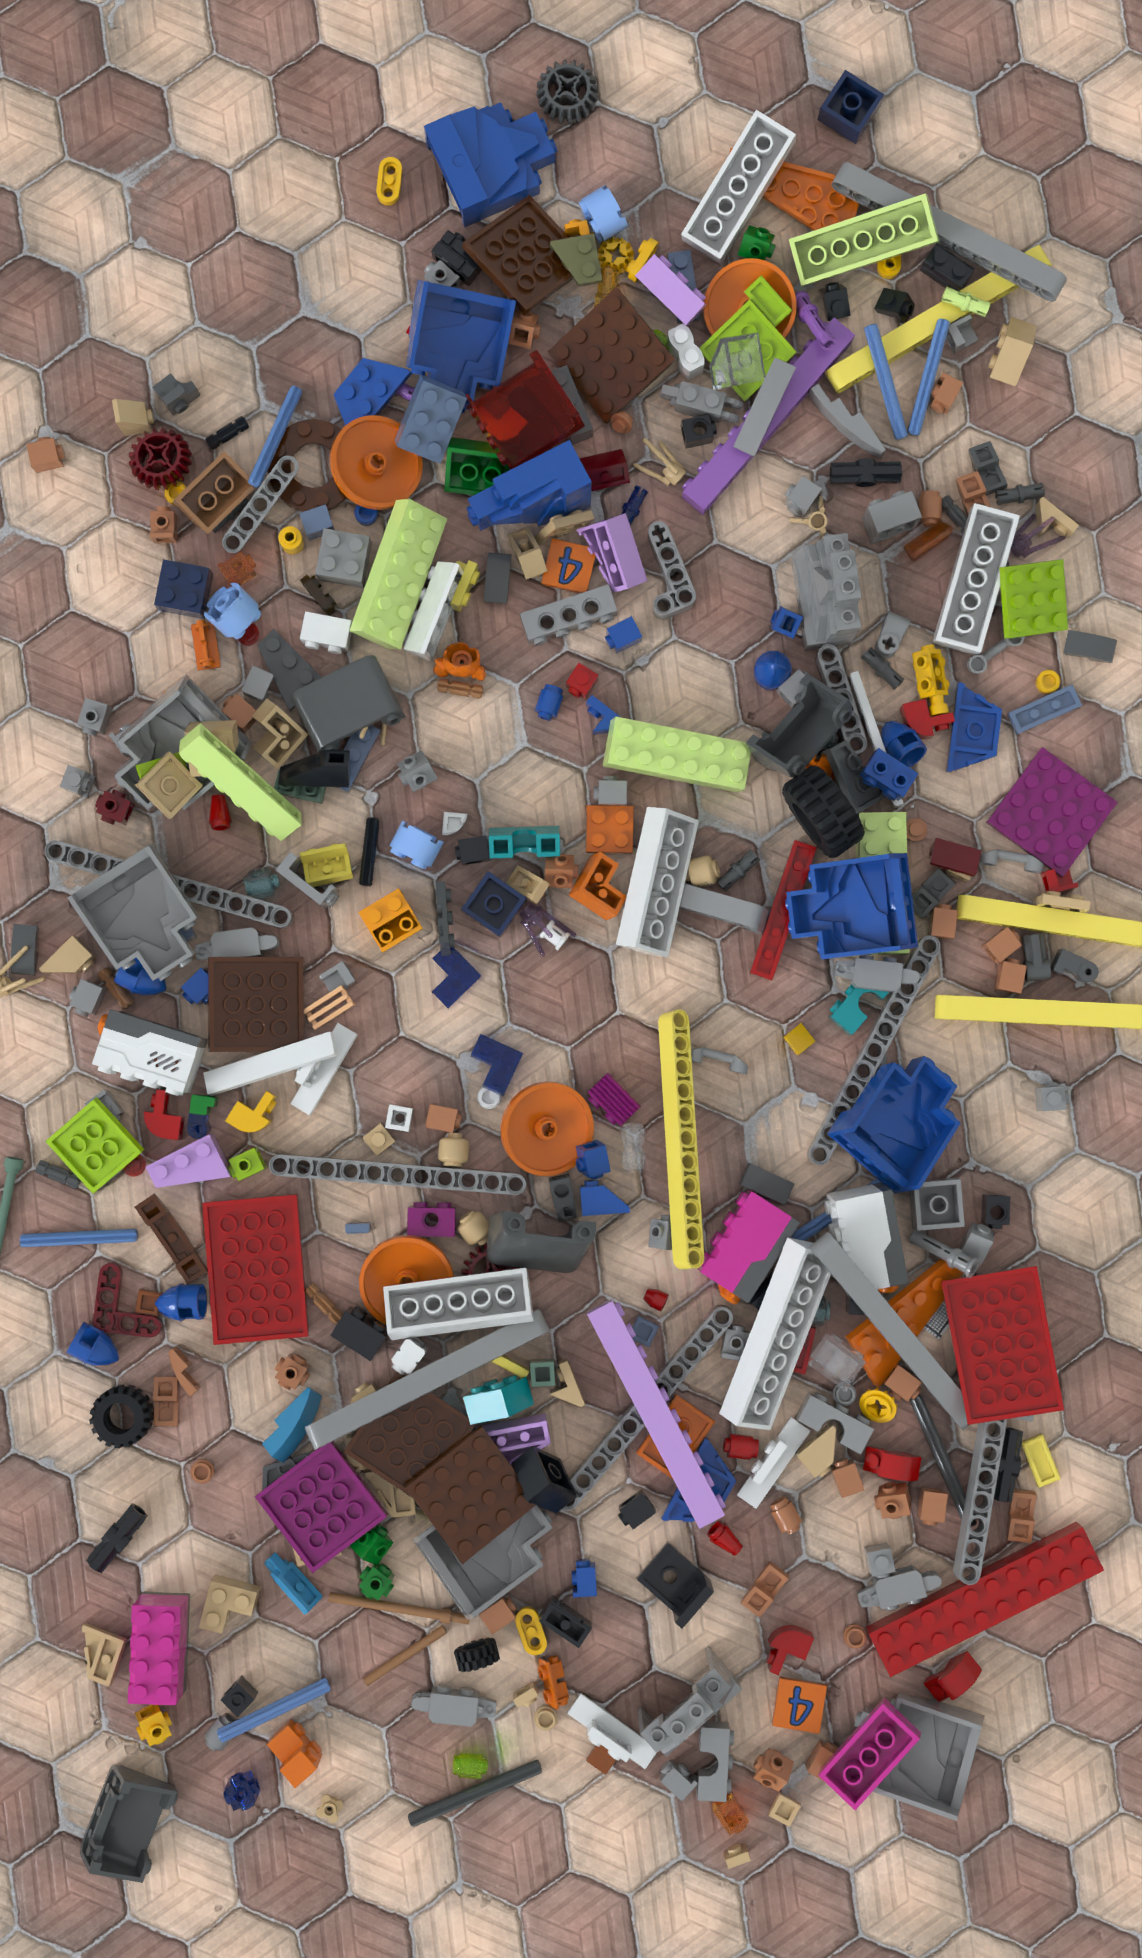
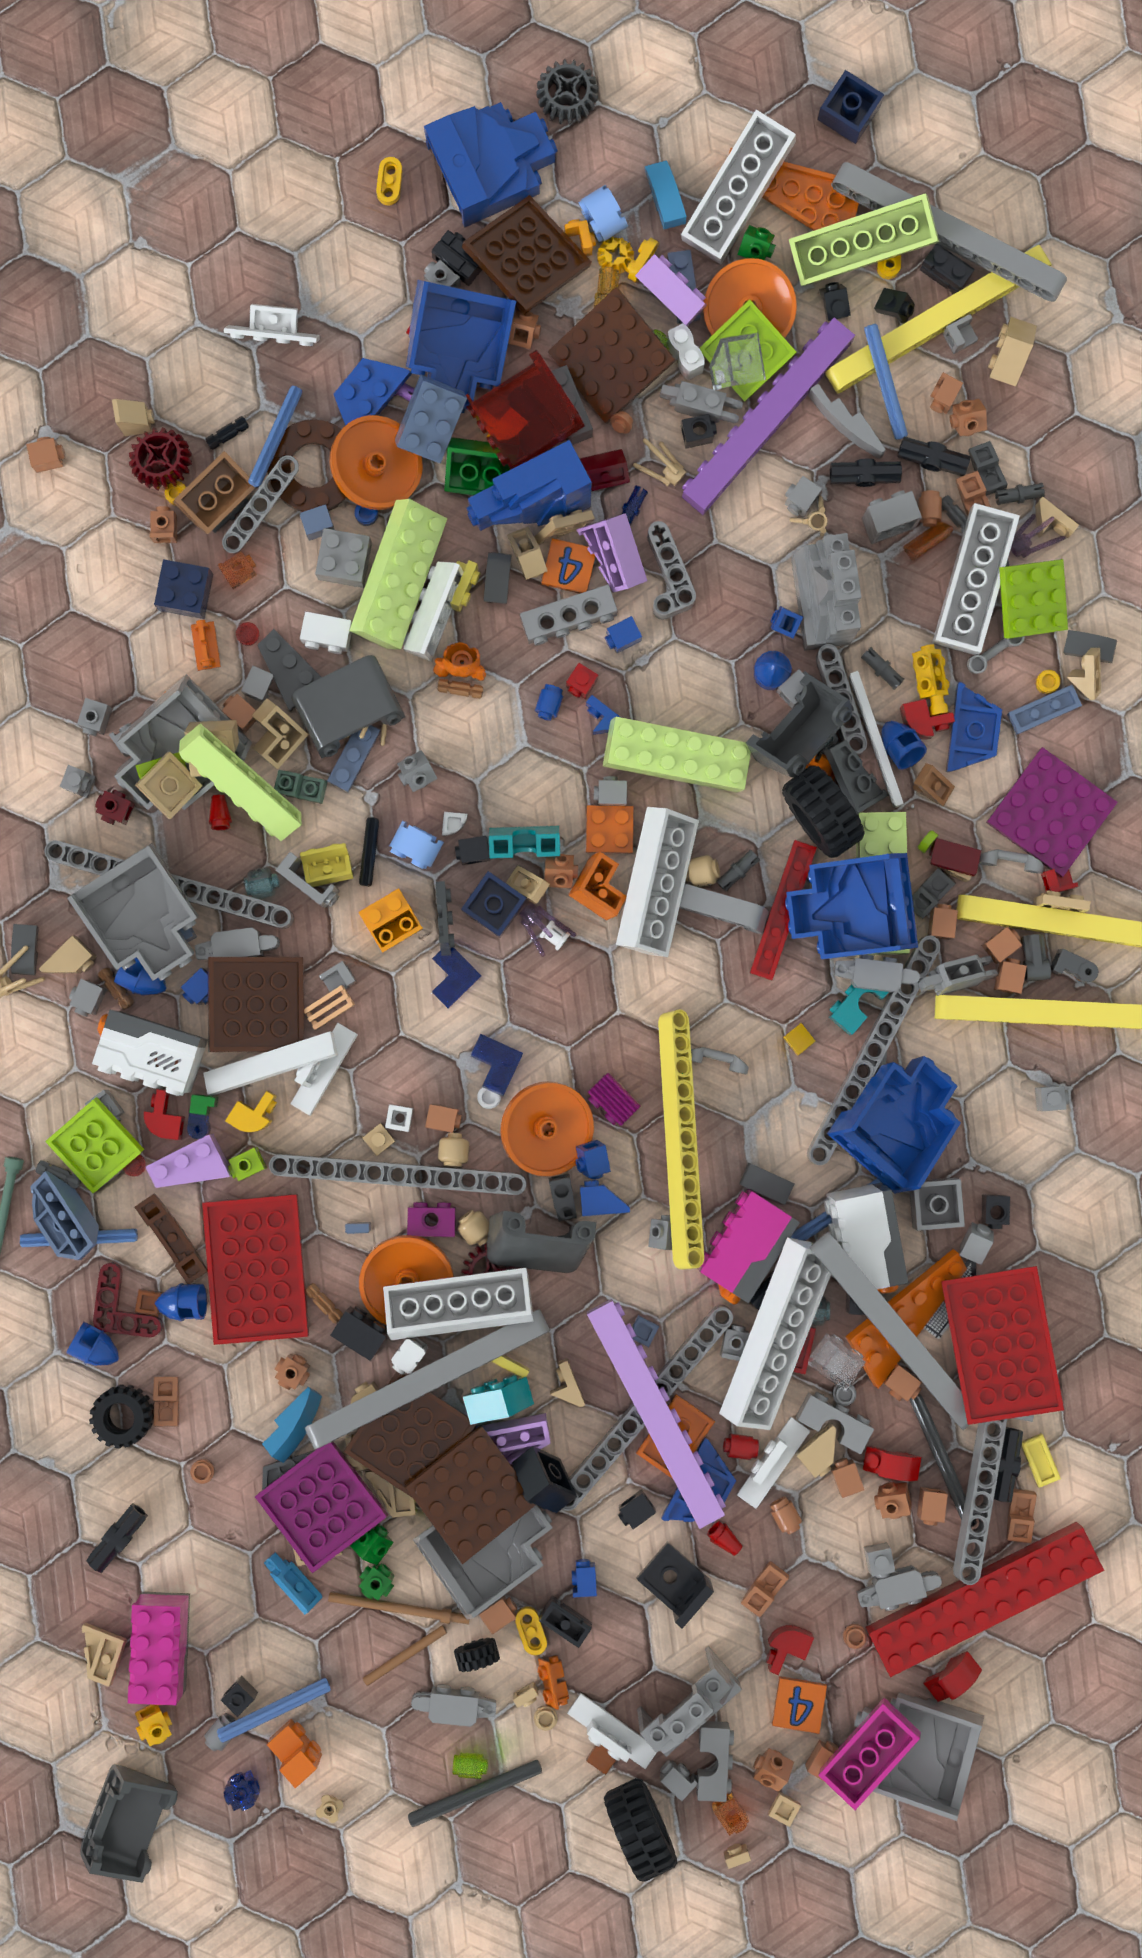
(63, 1217): none -> sand blue wedge
(176, 394): dark grey brick -> none
(179, 1364): nougat slope -> none
(227, 1596): tan brick -> none
(232, 610): light blue brick -> none
(272, 323): none -> white bracket
(294, 546): yellow brick -> none
(312, 585): dark brown plate -> none
(321, 769): black slope -> none
(542, 1372): sand green brick -> none
(579, 258): olive wing -> none
(632, 1154): clear brick -> none
(640, 1830): none -> black tyre
(656, 1298): red hose -> none
(665, 195): none -> dark azure slope
(764, 406): light grey slope -> none
(768, 301): lime tile -> none
(809, 314): medium lavender pin -> none
(871, 1410): yellow gear -> none
(888, 775): blue brick -> none
(892, 632): light grey piece -> none
(916, 829): nougat plate -> none
(927, 841): none -> lime tile
(928, 377): medium blue axle -> none
(933, 456): none -> black piece
(933, 785): none -> medium nougat slope
(954, 1257): light grey pin -> none
(958, 975): none -> light grey hinge
(965, 301): yellowish green pin -> none
(968, 417): none -> nougat brick
(1088, 680): none -> tan slope

